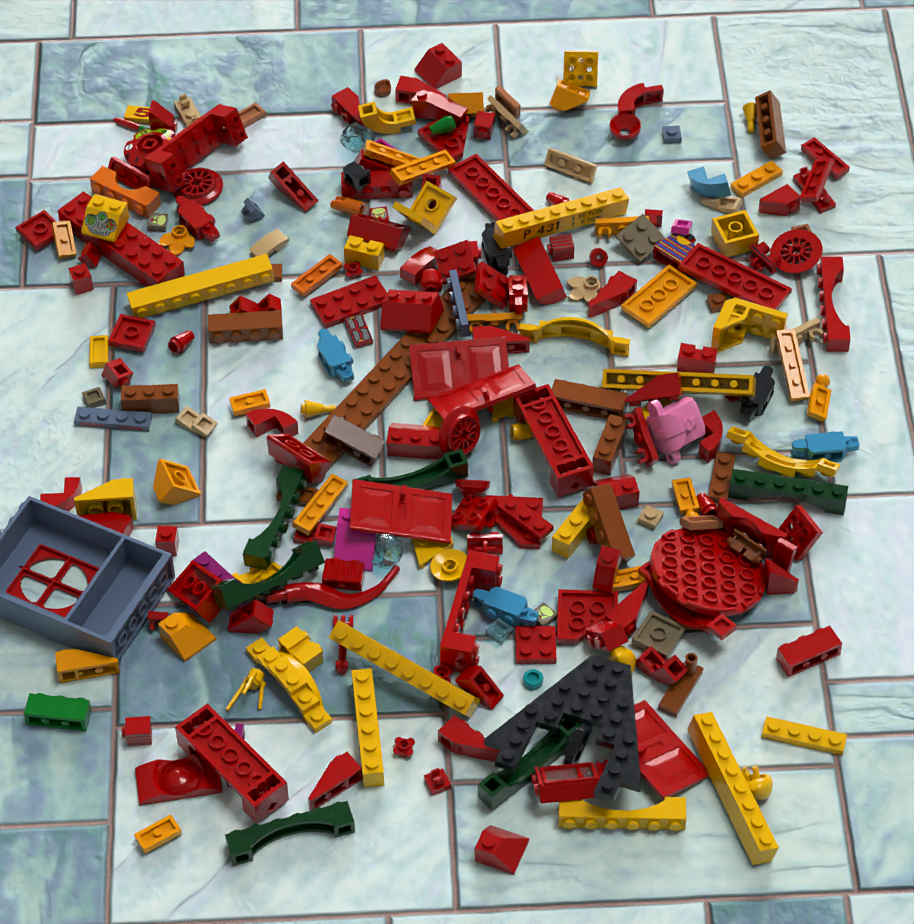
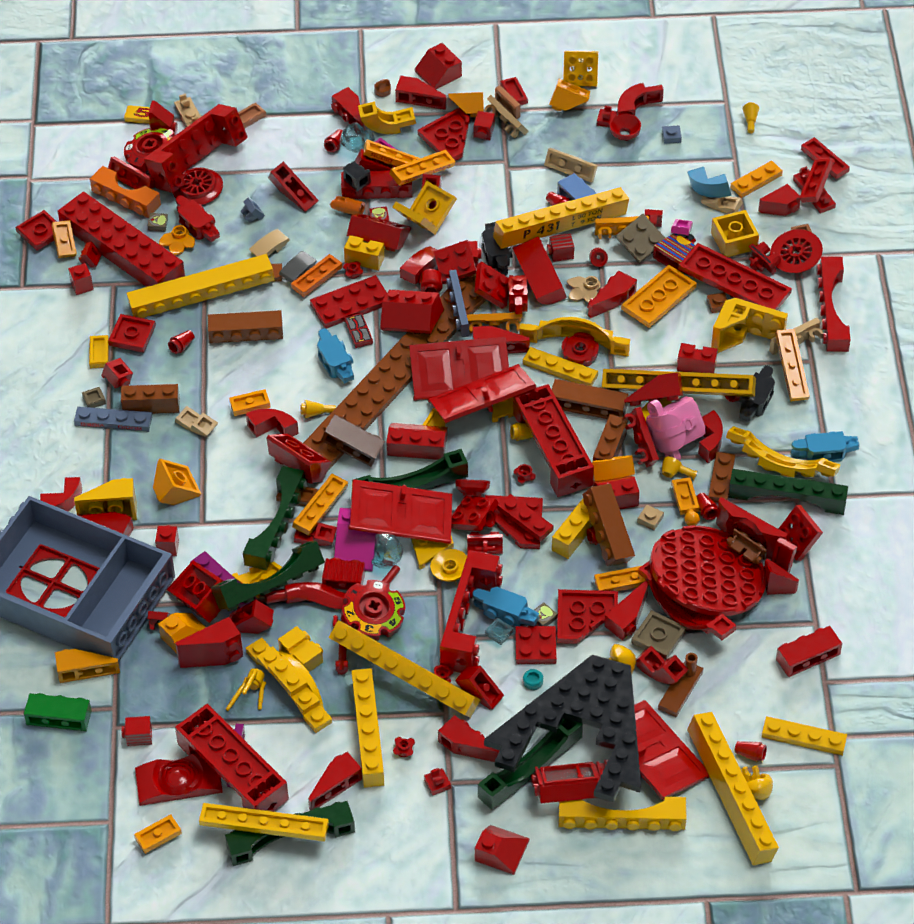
(105, 218): yellow slope -> none
(129, 124): red piece -> none
(211, 646): none -> red slope
(263, 822): none -> yellow plate
(268, 303): red brick -> none
(297, 266): none -> dark grey slope
(332, 142): none -> red cone
(373, 609): none -> red piece
(434, 106): red slope -> none
(443, 126): green cone -> none
(459, 430): red piece -> none
(488, 188): red plate -> none
(514, 88): none -> red tile
(524, 469): none -> red plate
(559, 367): none -> yellow plate
(574, 187): none -> medium blue brick
(580, 737): black plate -> none
(583, 340): none -> red plate
(605, 116): none -> red tile
(606, 569): red slope -> none
(606, 635): red brick -> none
(613, 468): none -> light orange slope
(672, 466): none -> yellow bar
(701, 522): nougat tile -> none
(752, 750): none -> red cone
(770, 125): dark orange brick -> none
(819, 398): light orange plate -> none

